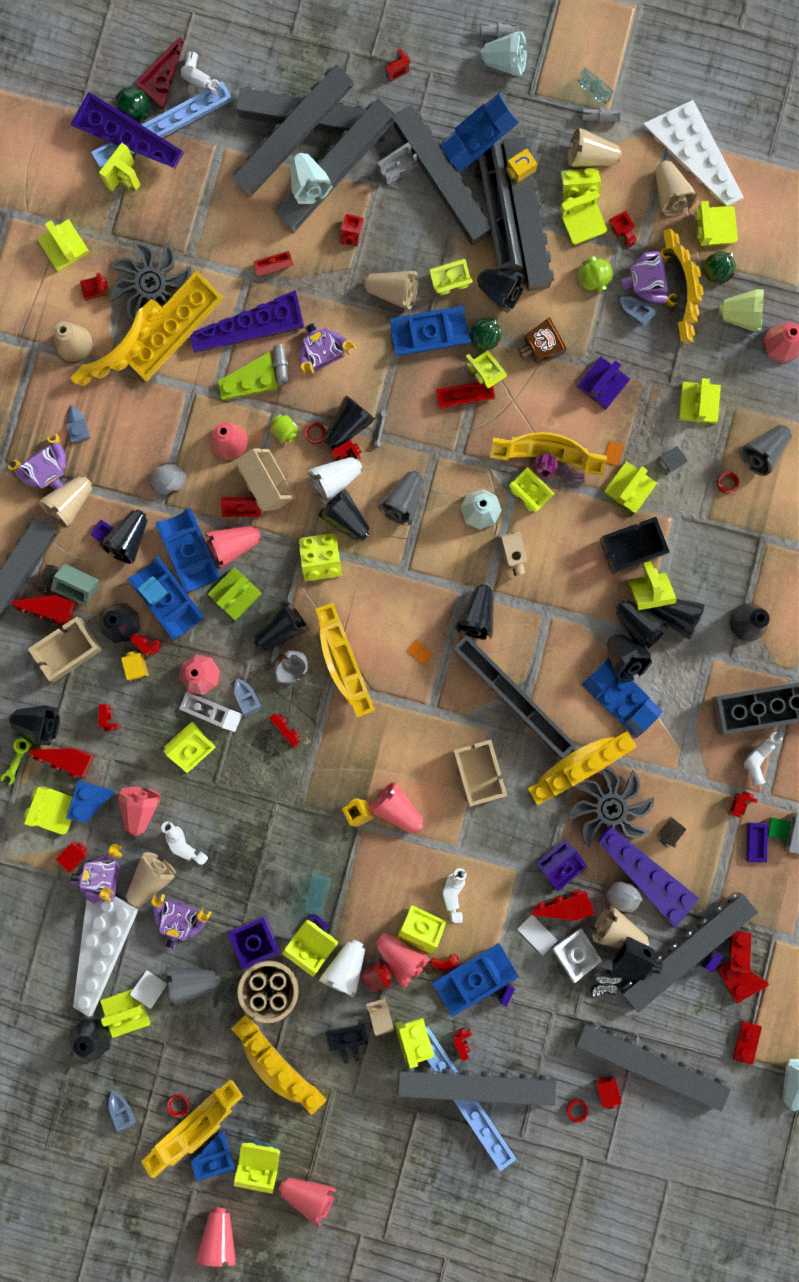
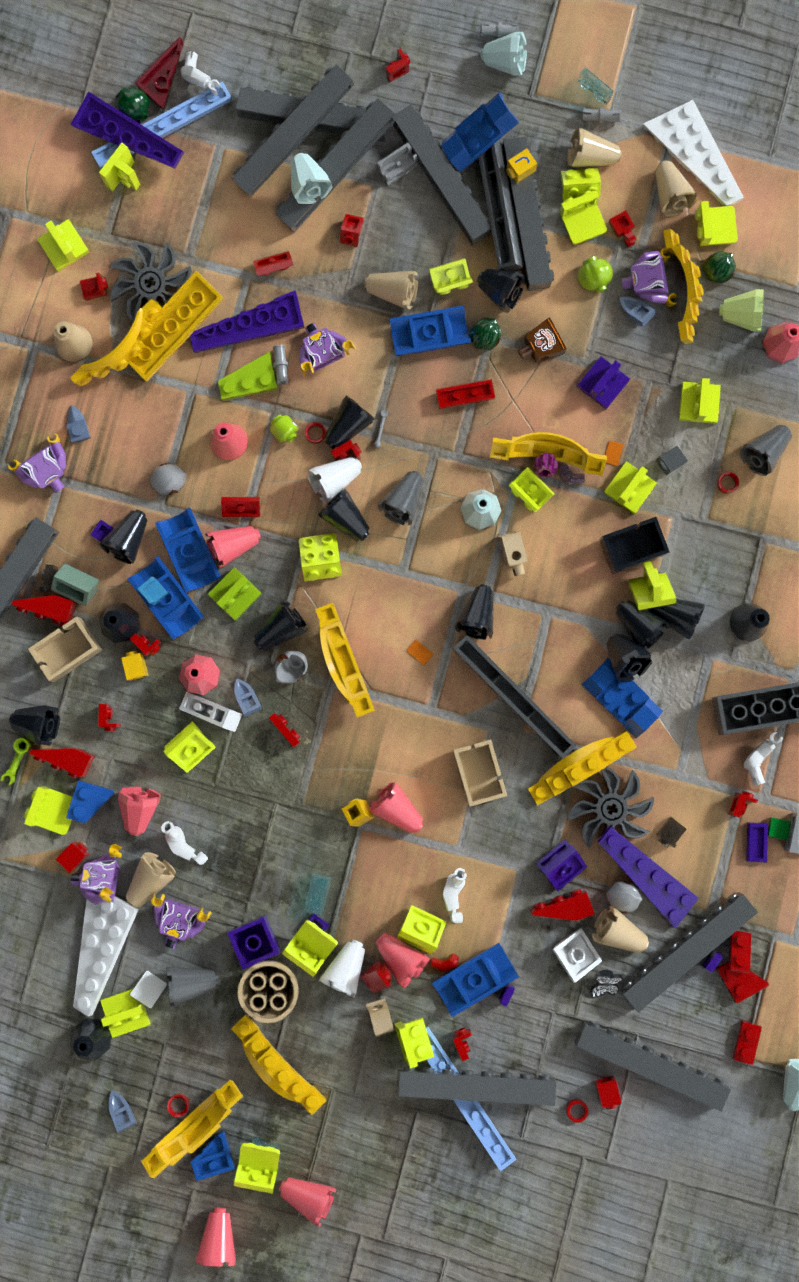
(67, 500): tan cone -> none
(262, 479): tan piece -> none
(347, 1037): black hinge -> none
(486, 369): neon yellow bracket -> none
(537, 934): white sticker -> none
(635, 960): black torso -> none

